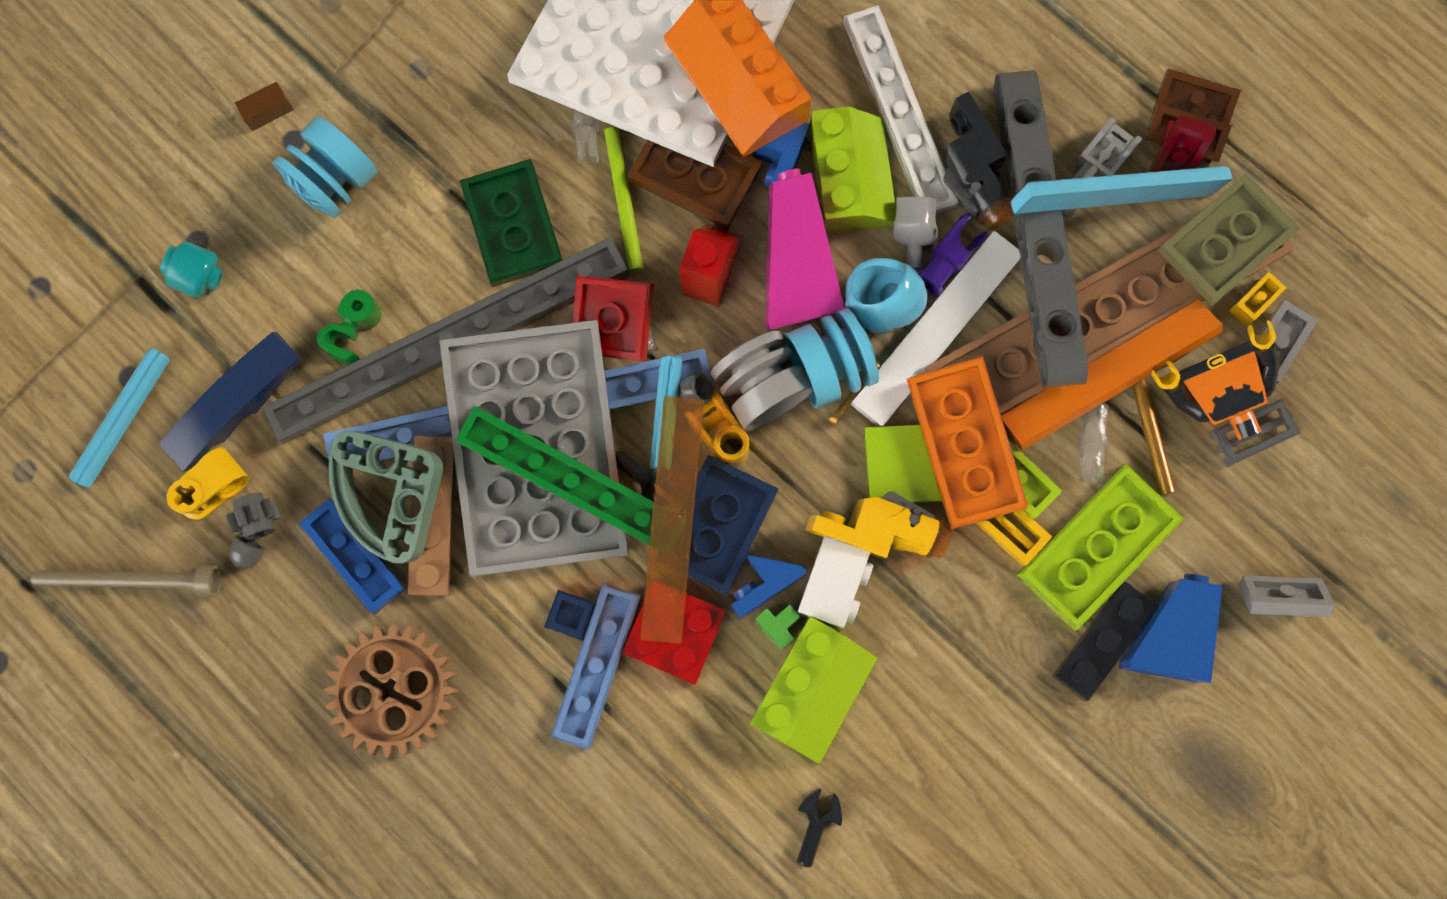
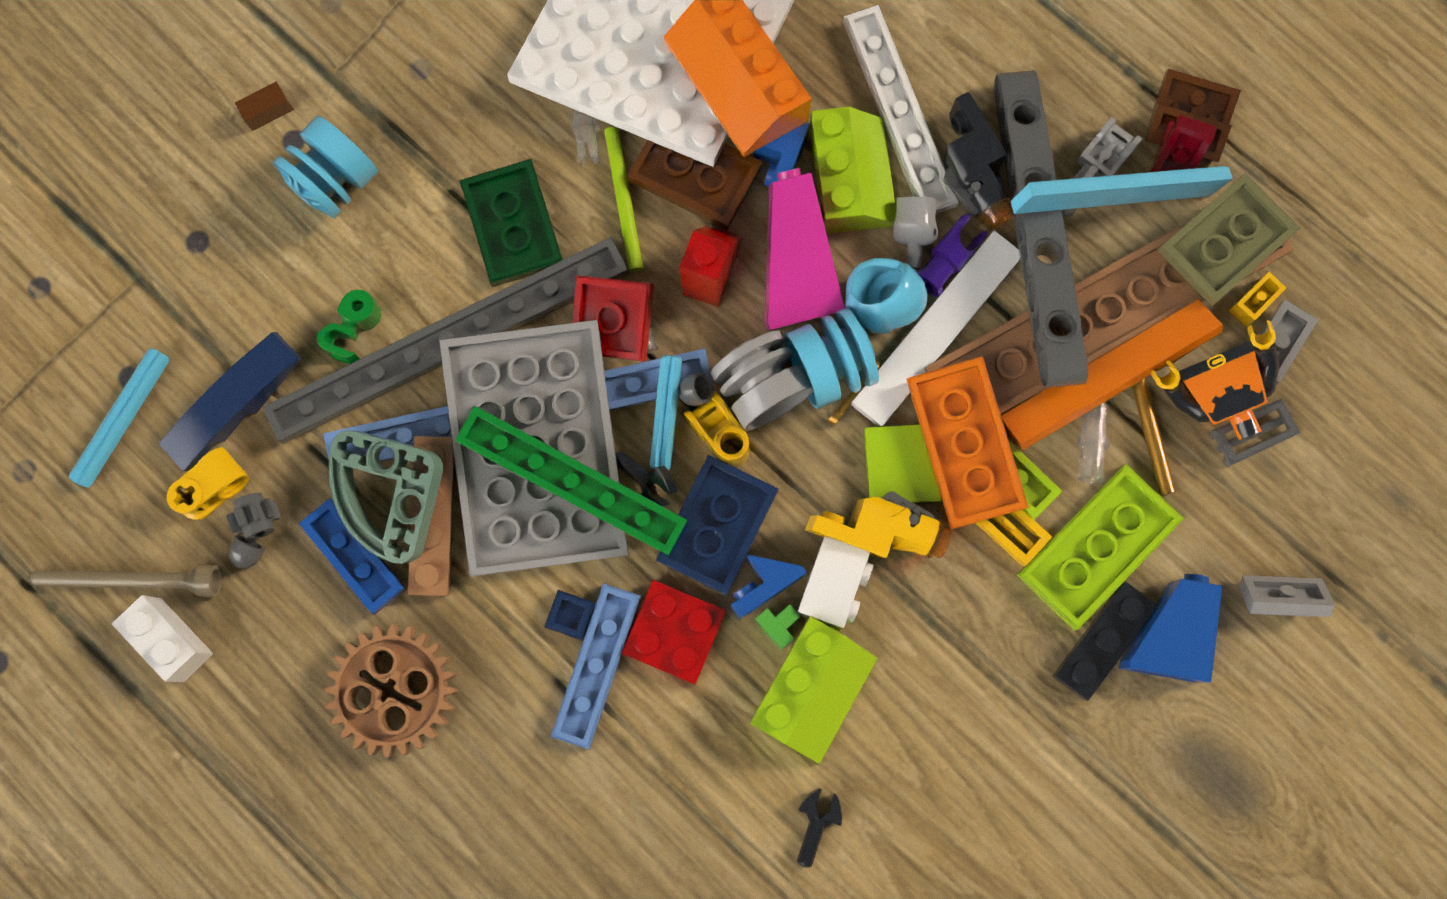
(162, 639): none -> white brick
(191, 269): teal head -> none
(672, 520): clear orange tile -> none

